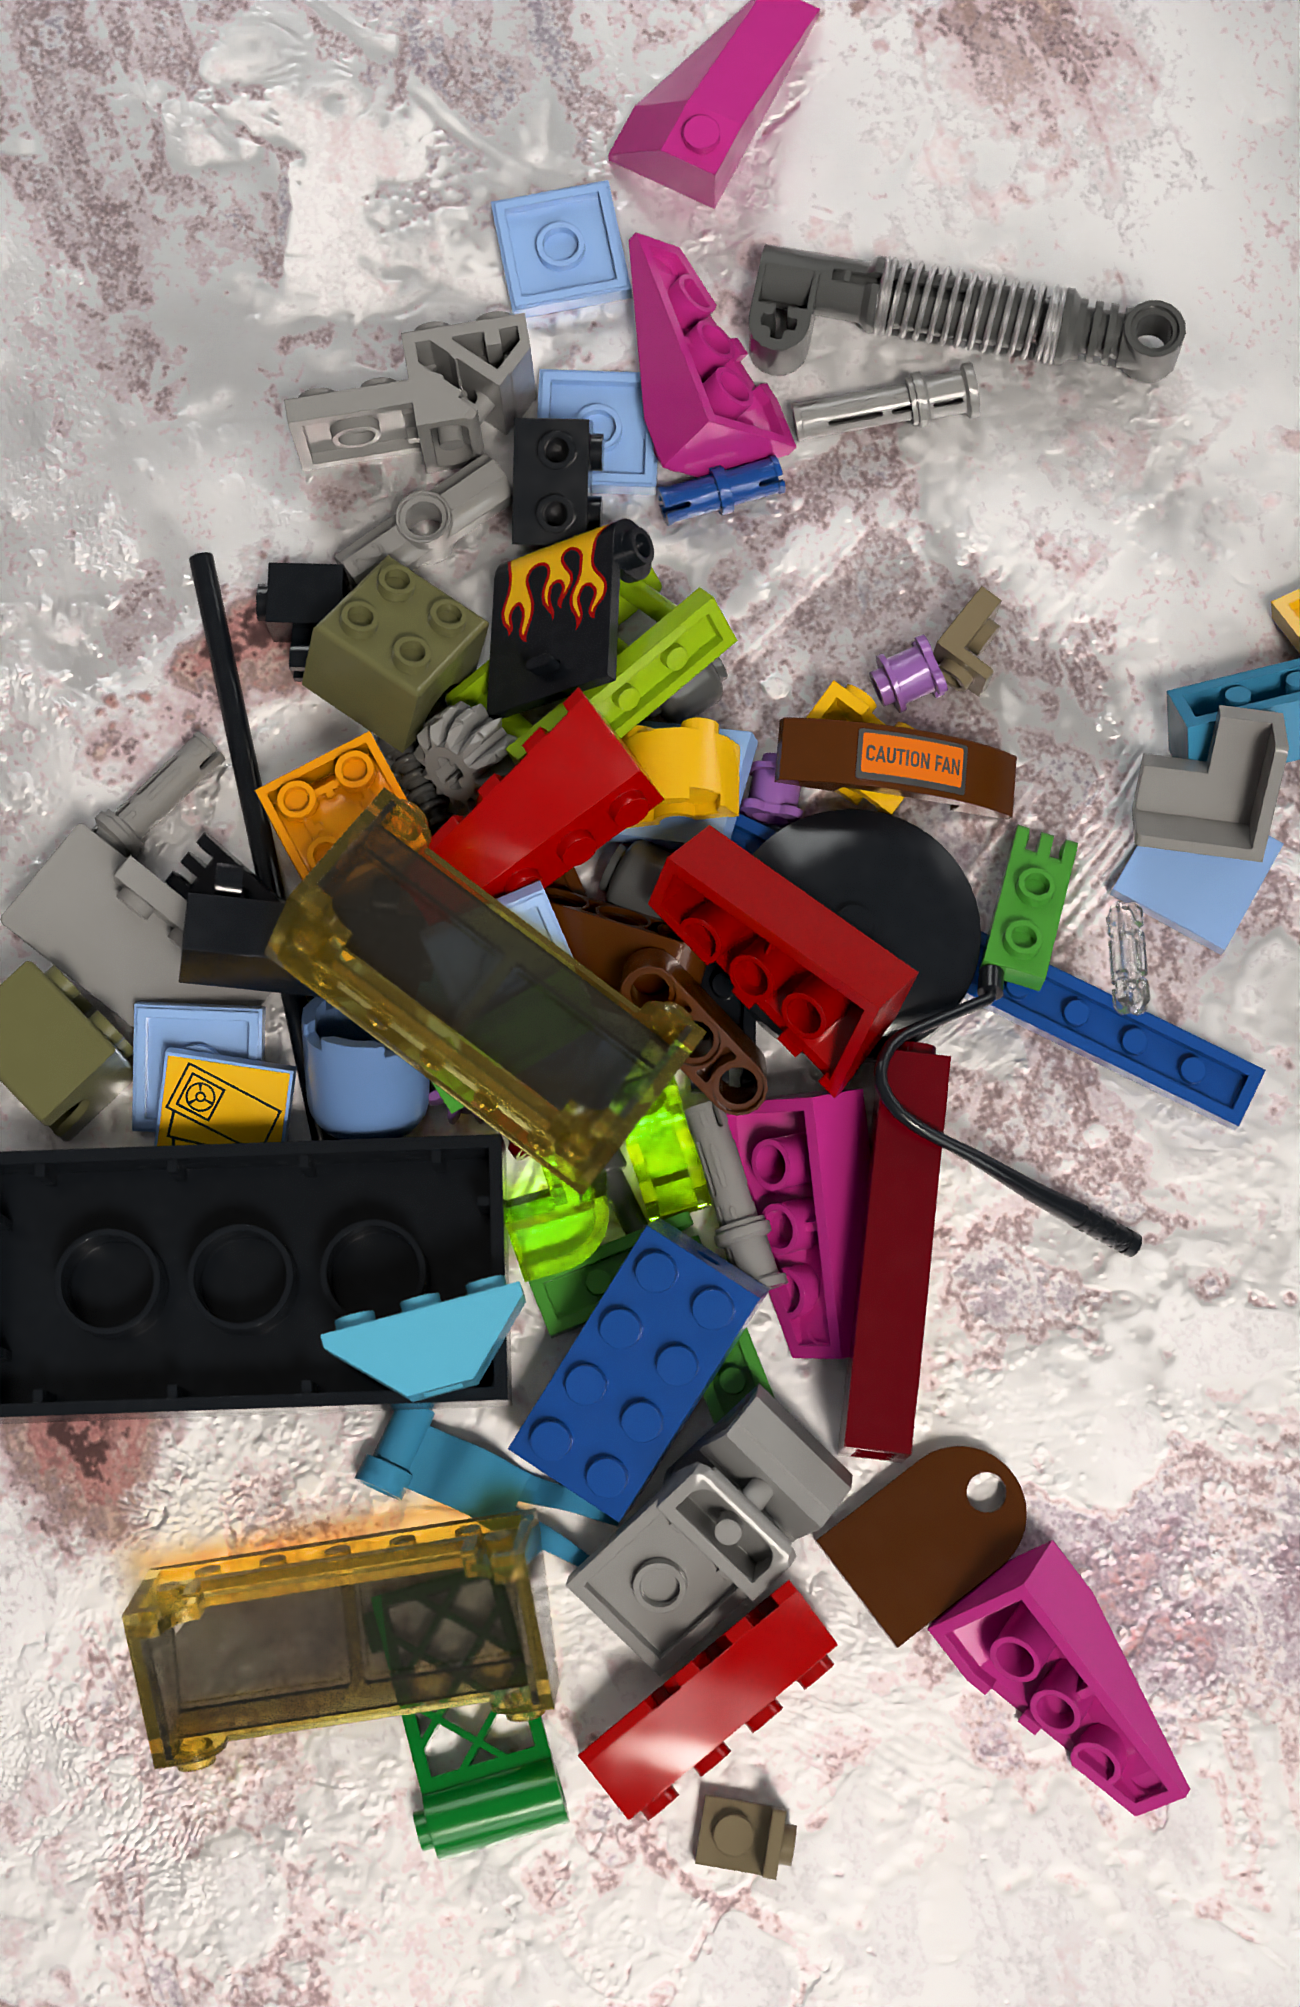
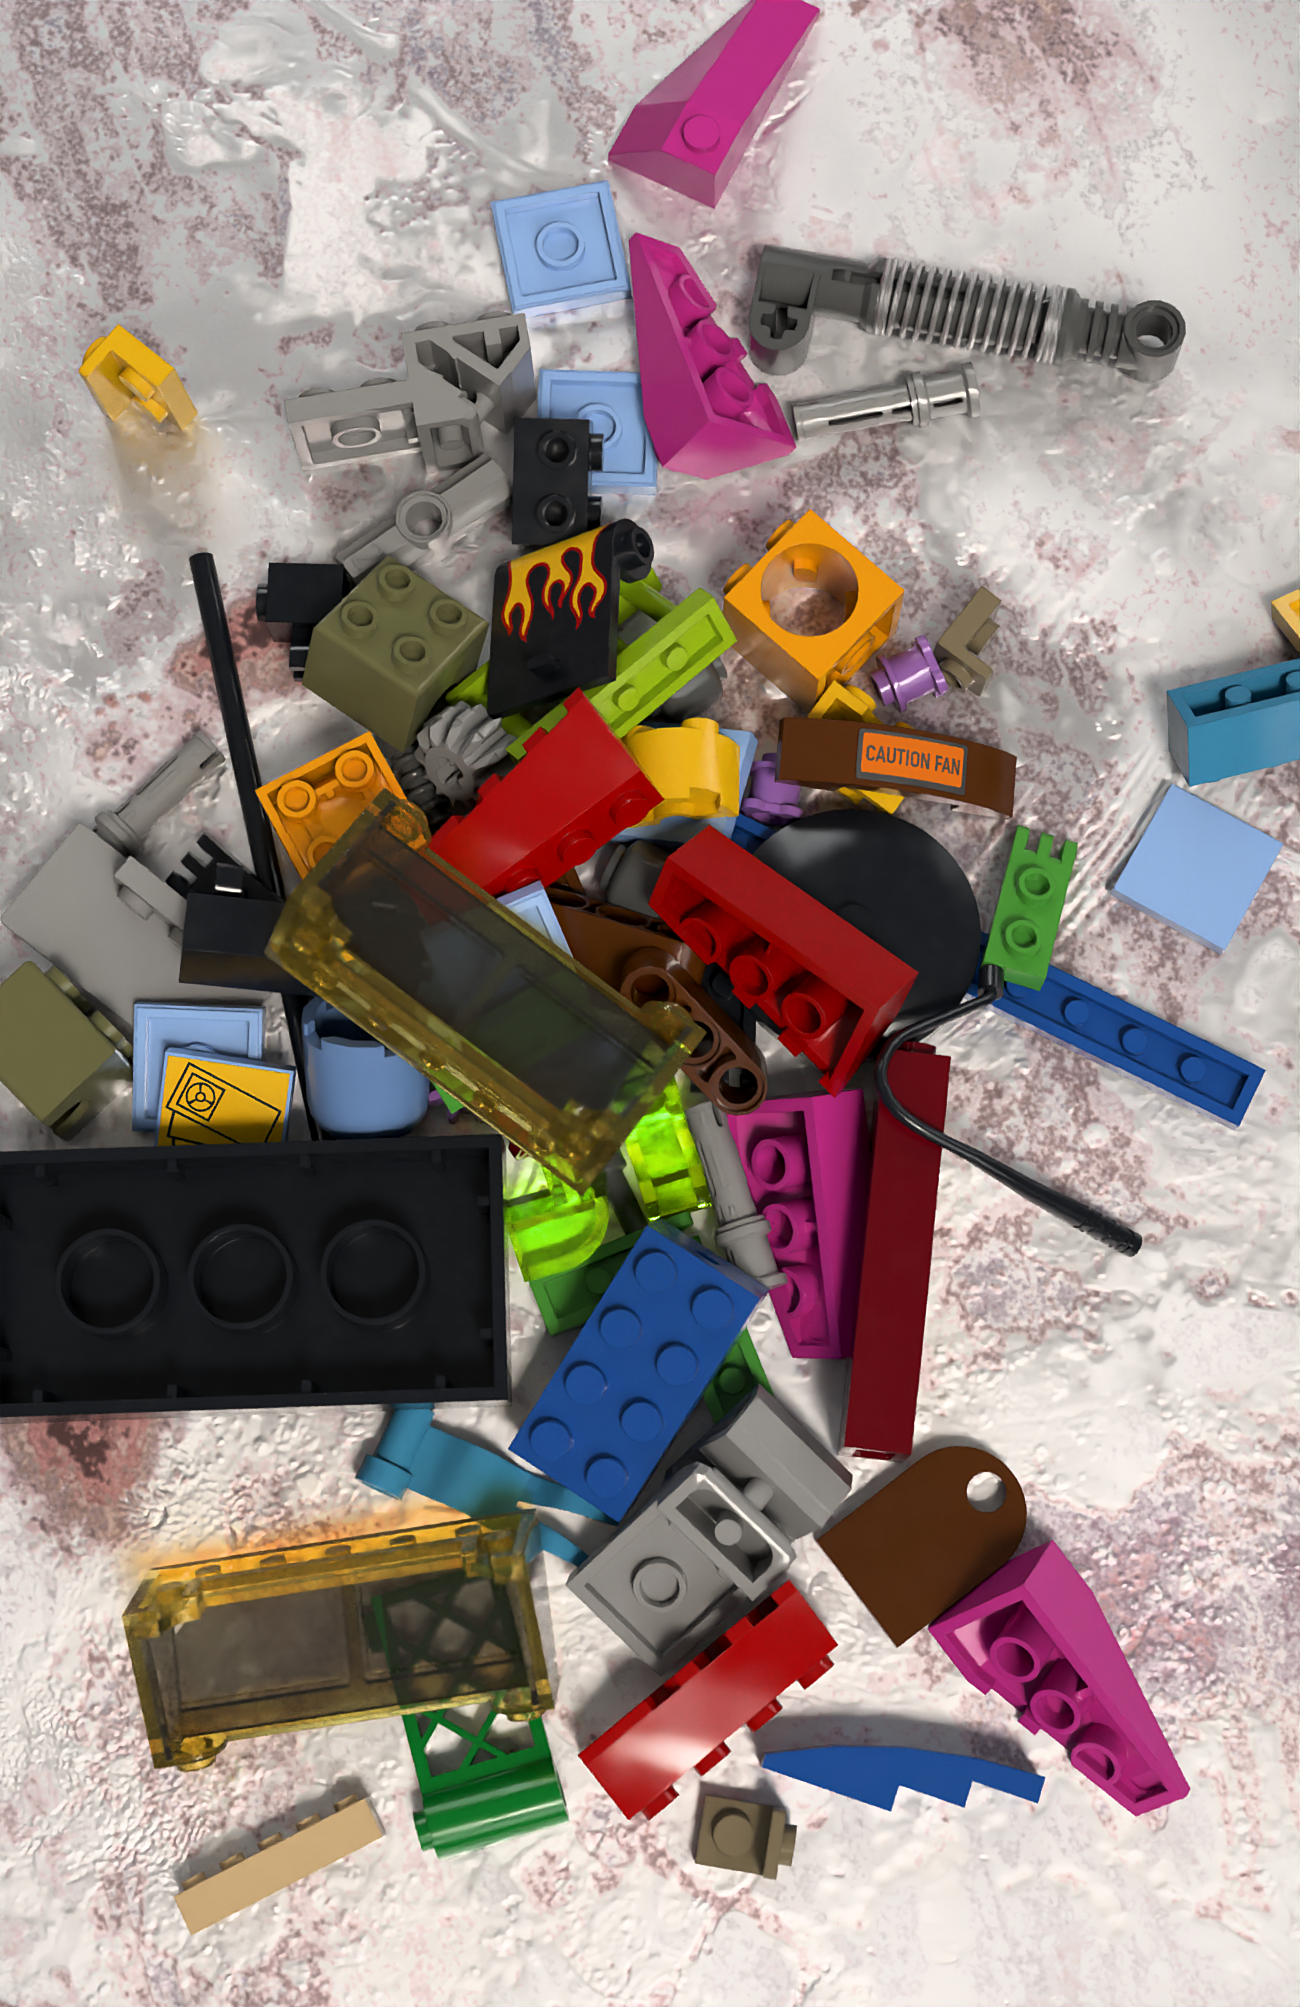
(126, 371): none -> yellow bracket
(278, 1863): none -> tan piece
(432, 1342): medium azure slope -> none
(721, 490): blue pin -> none
(822, 559): none -> light orange brick
(877, 1771): none -> blue slope
(1128, 958): clear axle -> none
(1220, 803): light grey panel -> none

